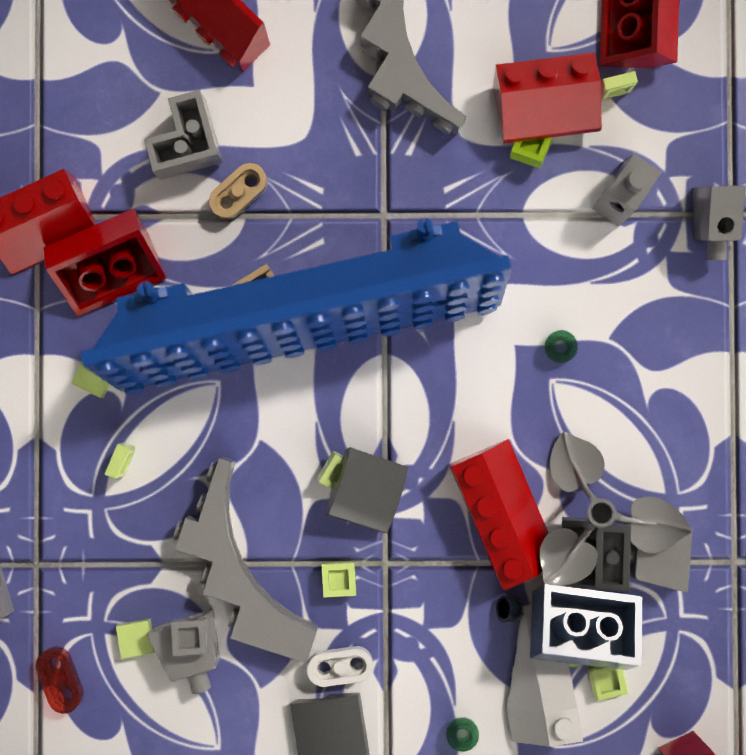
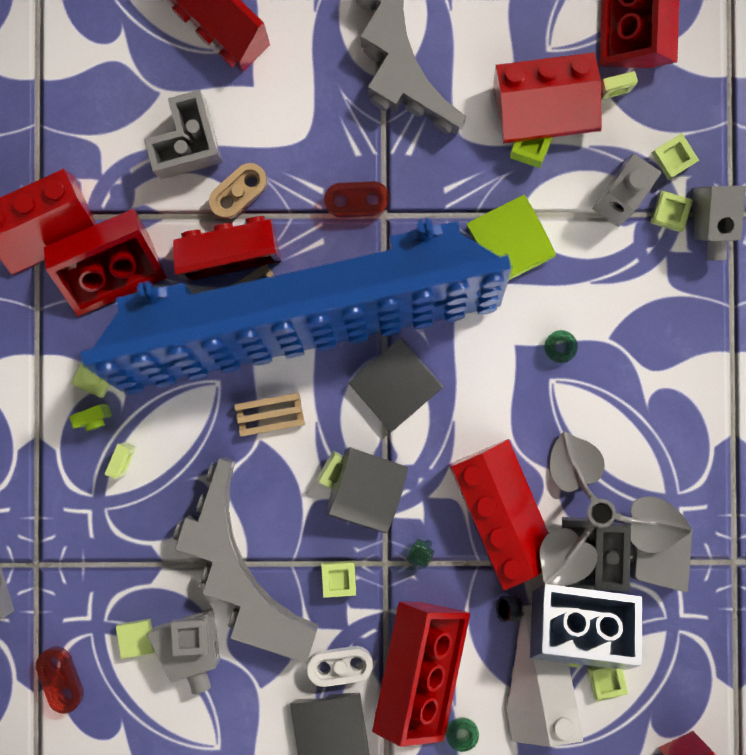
(91, 418): none -> lime plate
(225, 249): none -> red slope
(241, 419): none -> tan tile
(356, 196): none -> clear red plate
(396, 384): none -> dark grey slope
(420, 554): none -> clear green plate
(420, 673): none -> red slope
(514, 232): none -> lime slope
(671, 211): none -> yellowish green tile
(675, 156): none -> yellowish green plate

